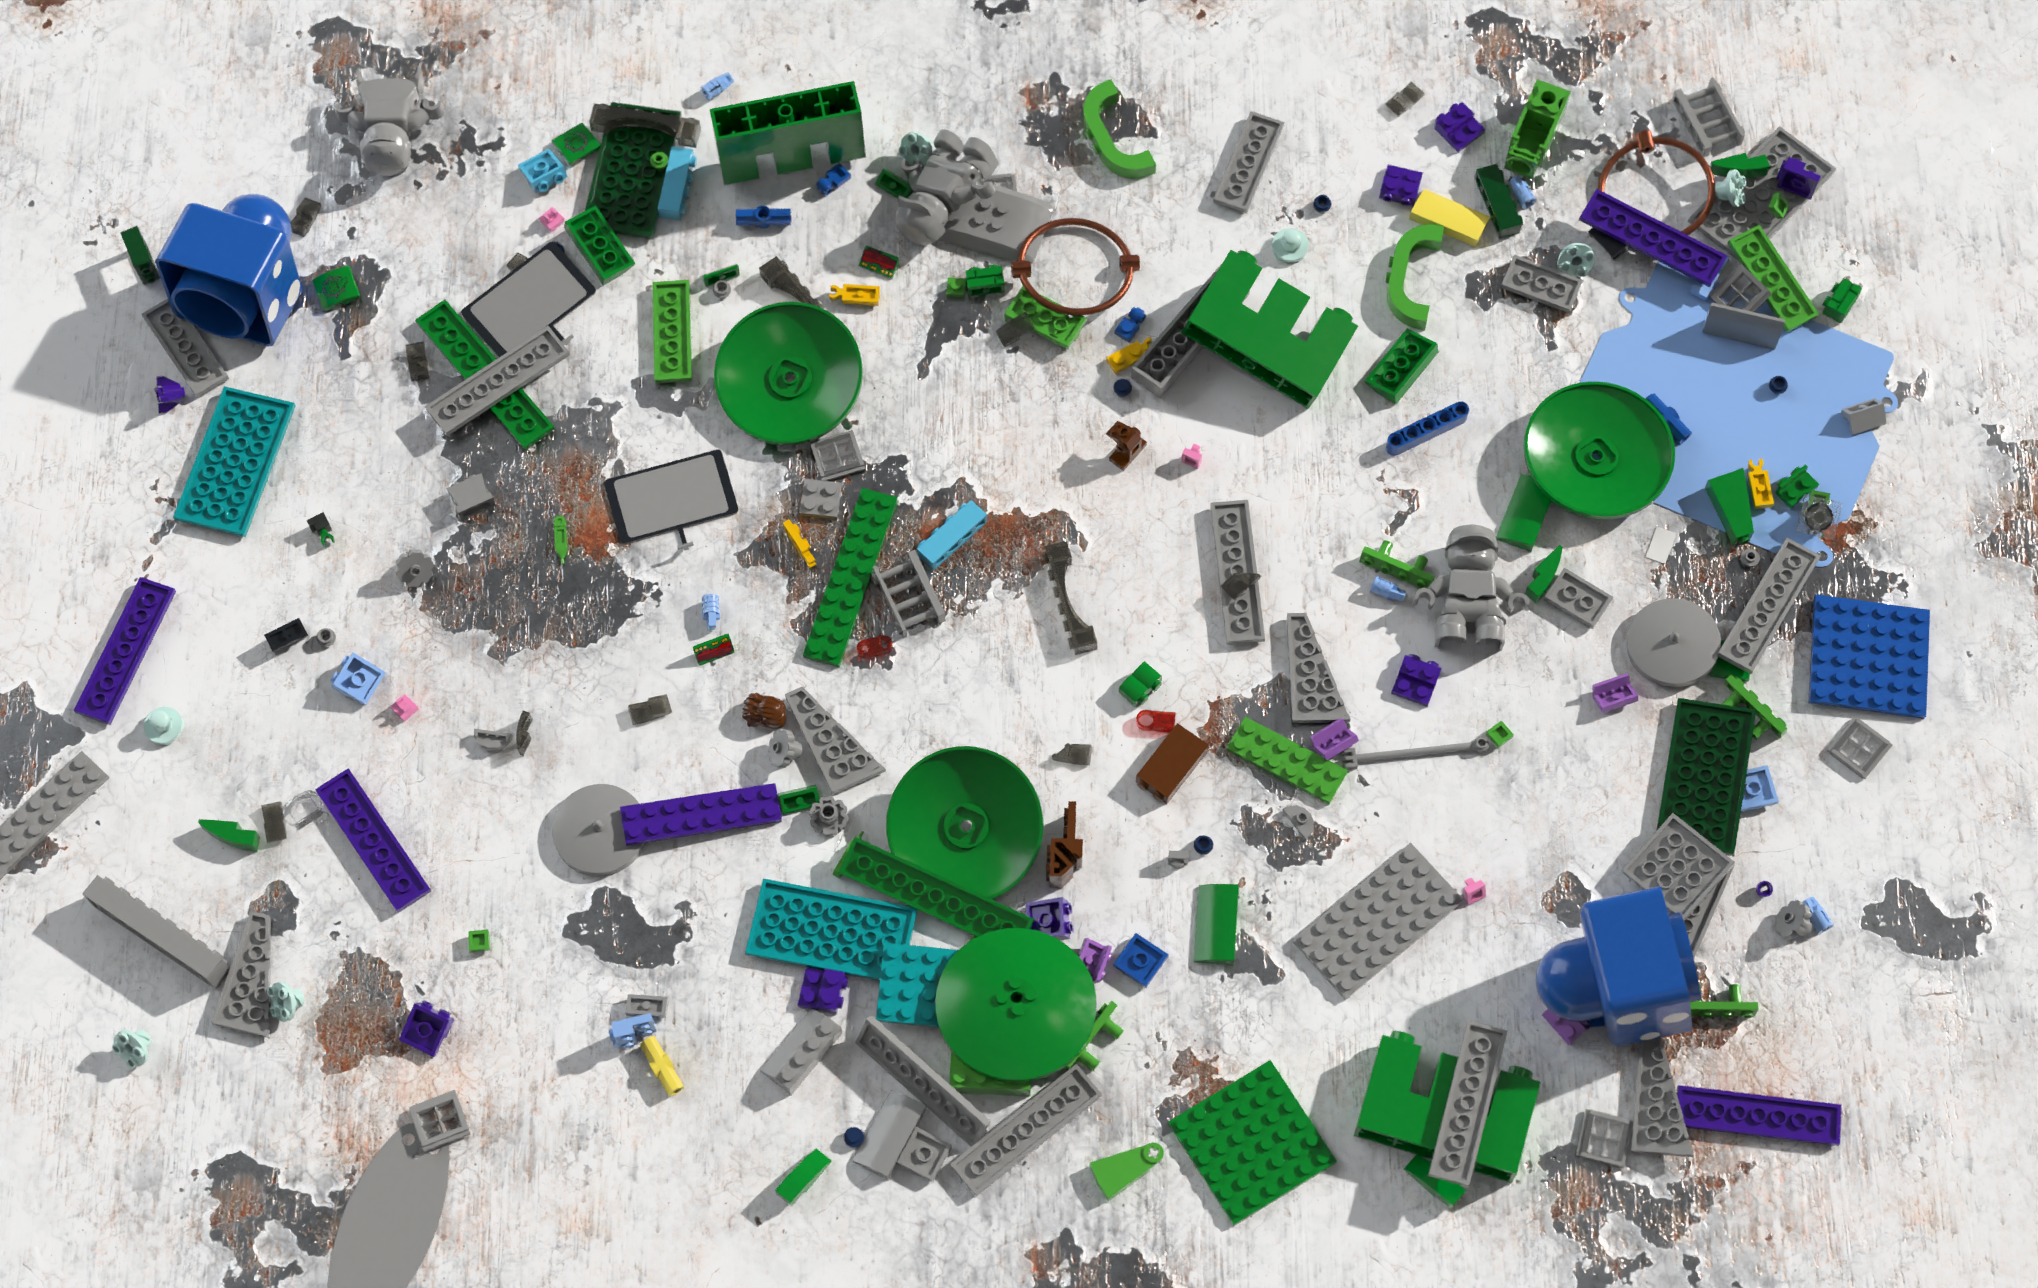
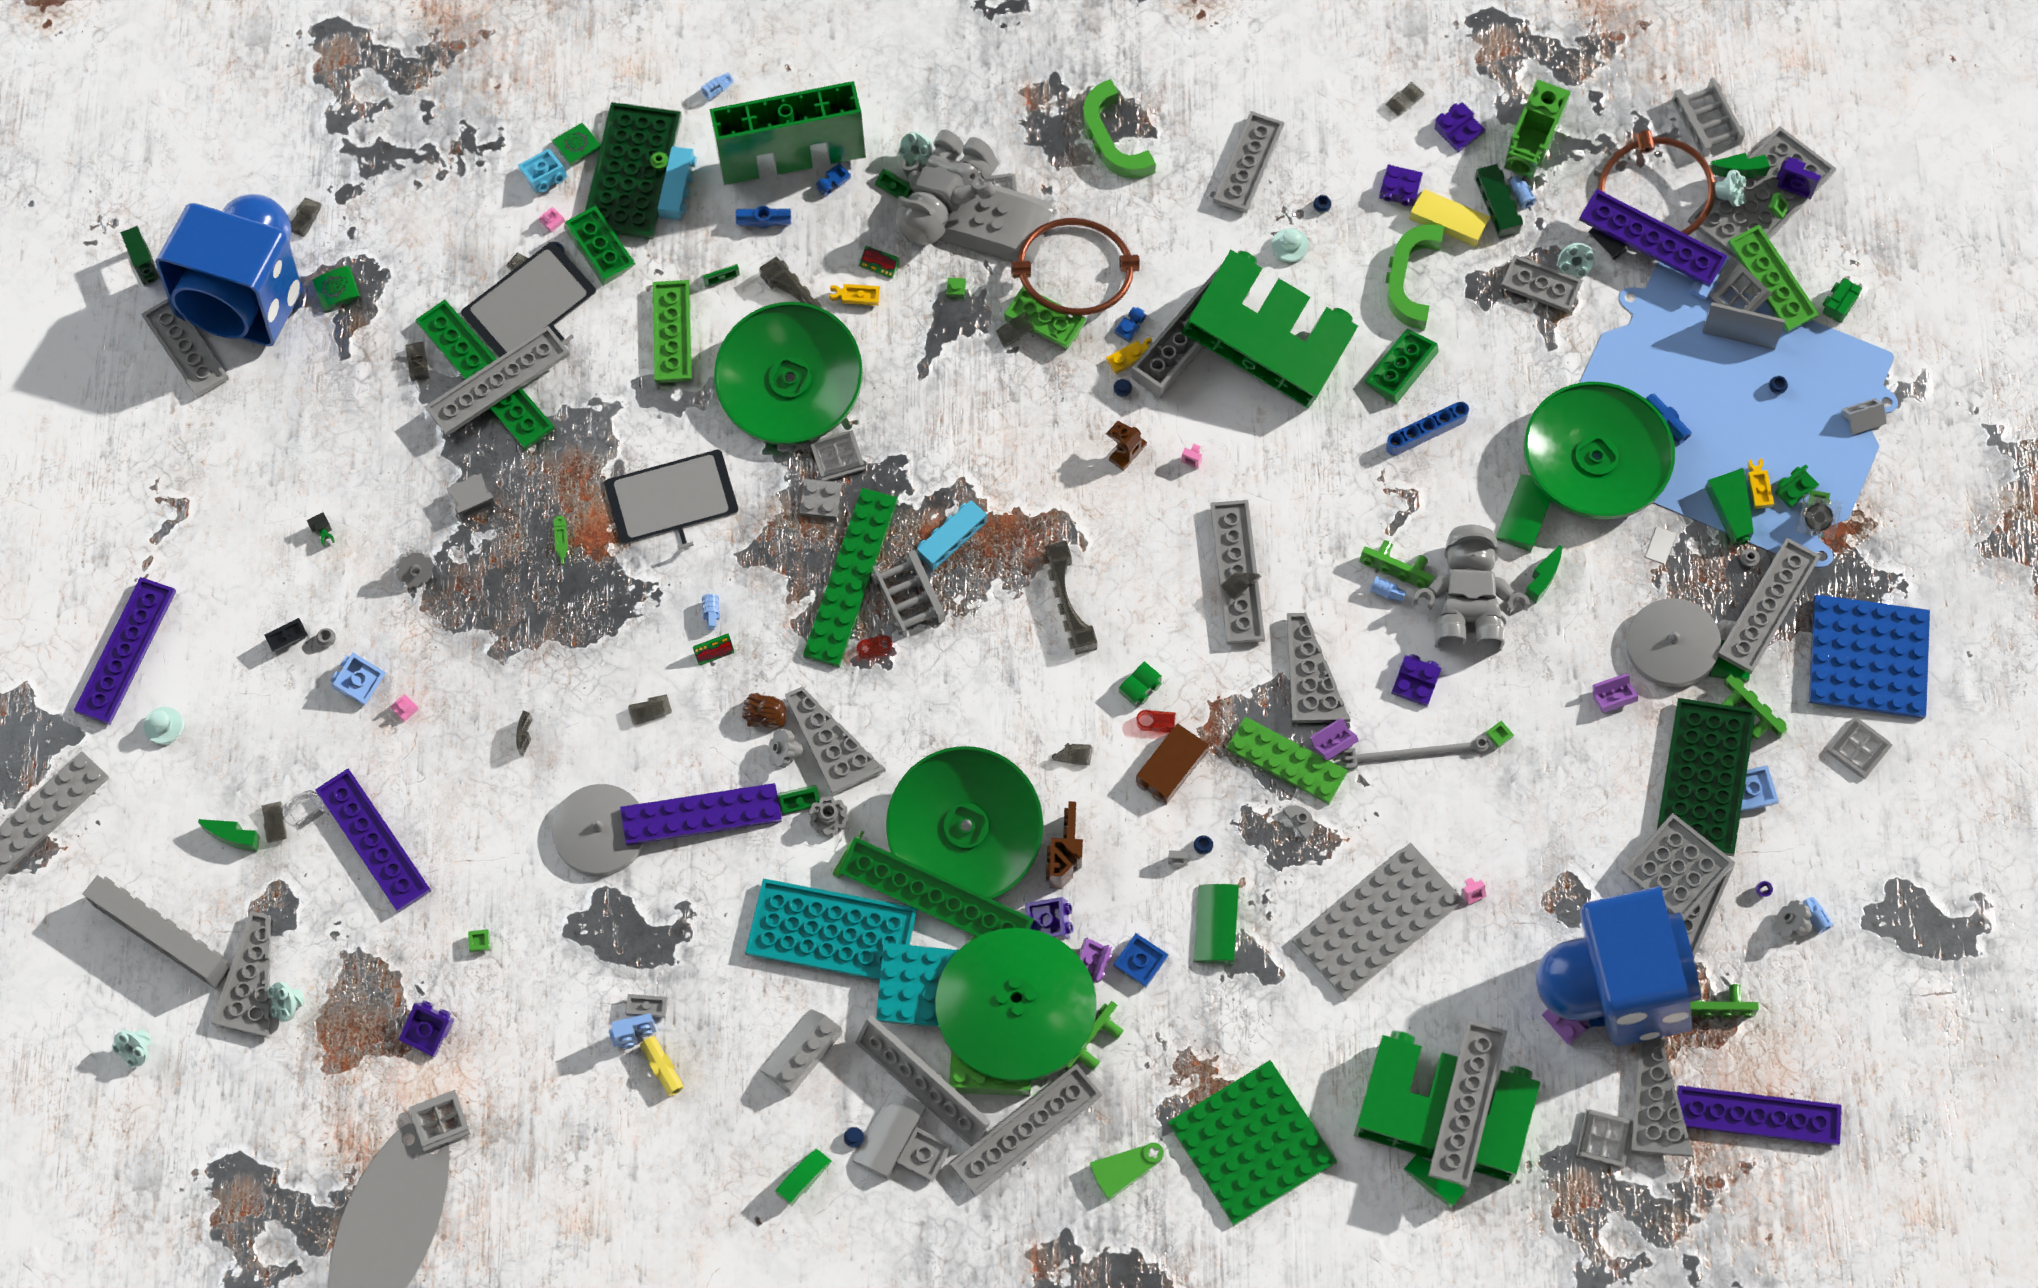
(169, 393): dark purple brick -> none
(234, 461): teal plate -> none
(388, 120): light grey piece -> none
(492, 740): light grey plate -> none
(607, 118): clear smoke arch -> none
(722, 285): light grey plate -> none
(800, 544): yellow plate -> none
(822, 990): dark purple plate -> none
(985, 280): green brick -> none
(1578, 598): light grey plate -> none

